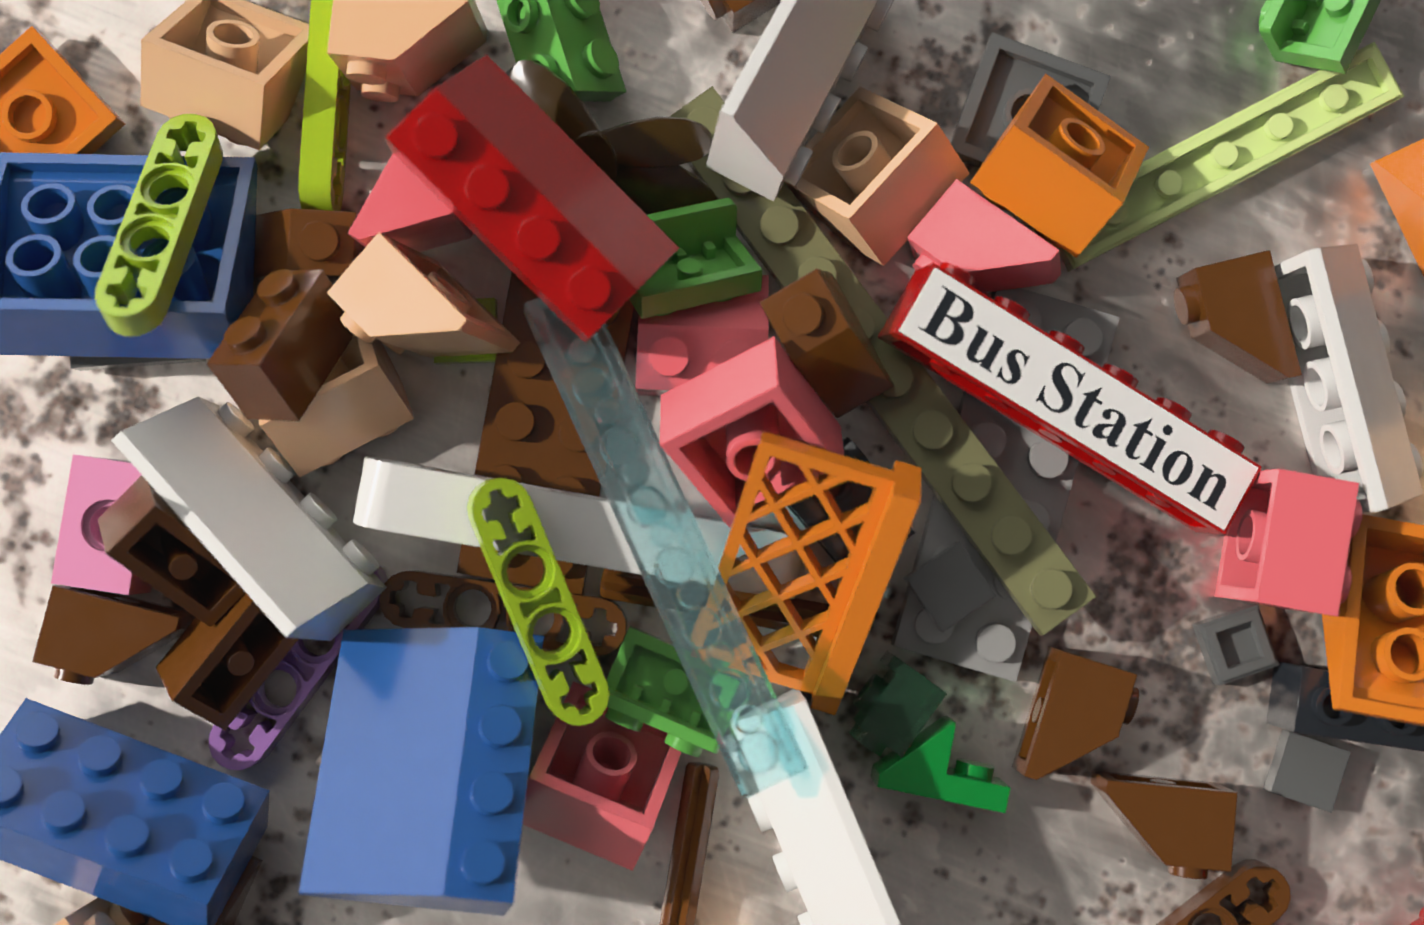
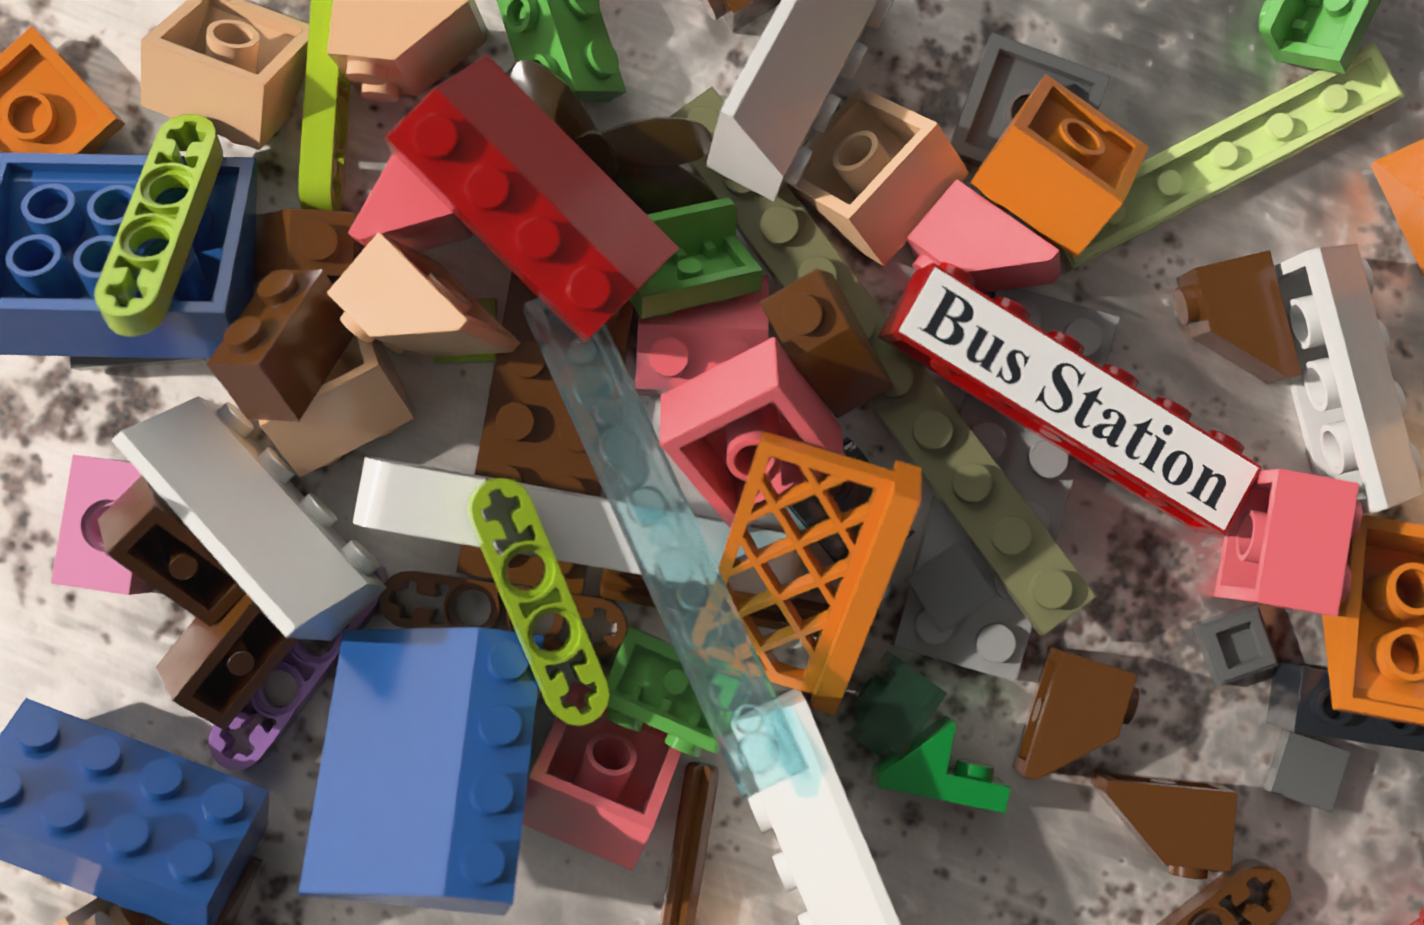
(102, 632): reddish brown slope -> none

